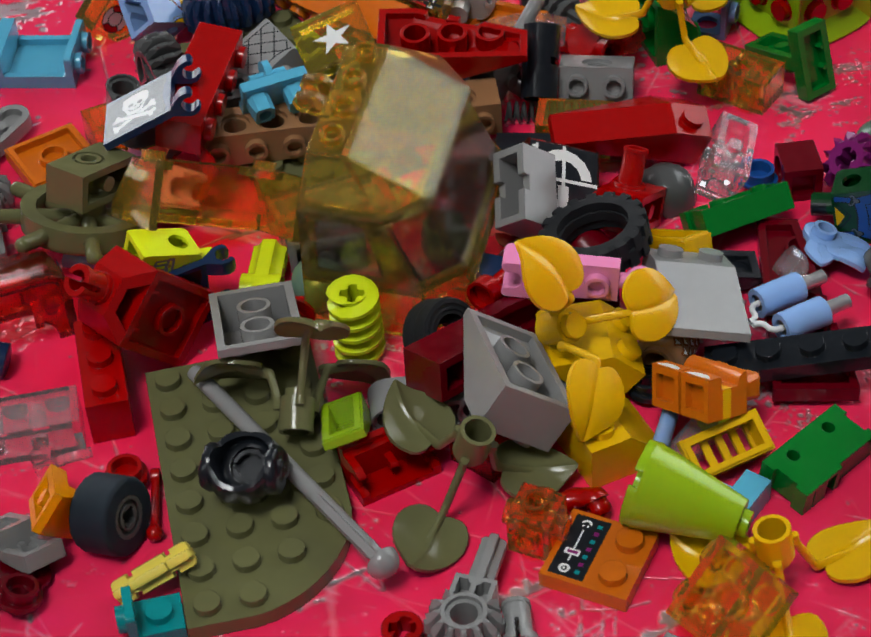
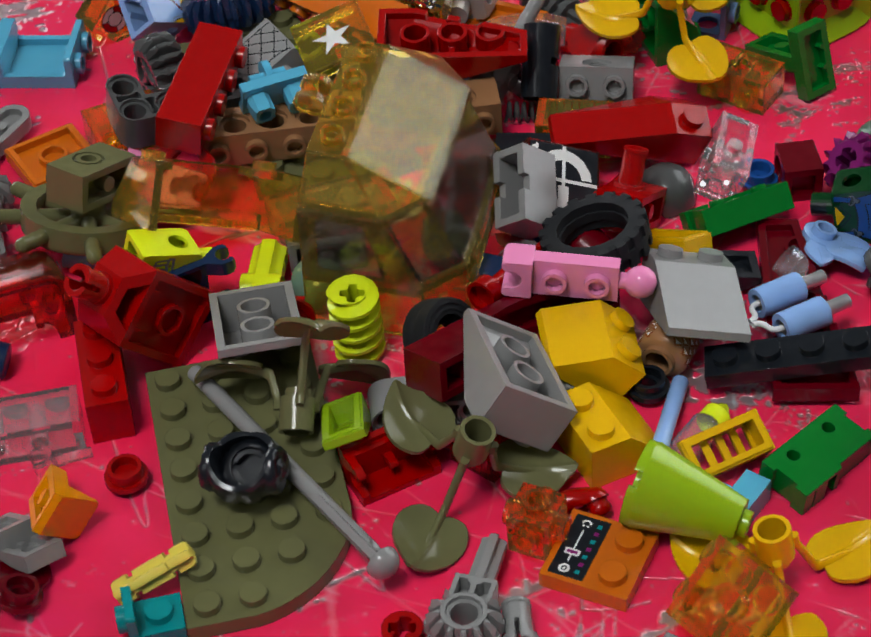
(110, 514): black wheel -> none
(151, 104): flag -> none
(154, 531): red hinge -> none
(549, 275): yellow plant -> none
(703, 388): orange hips -> none

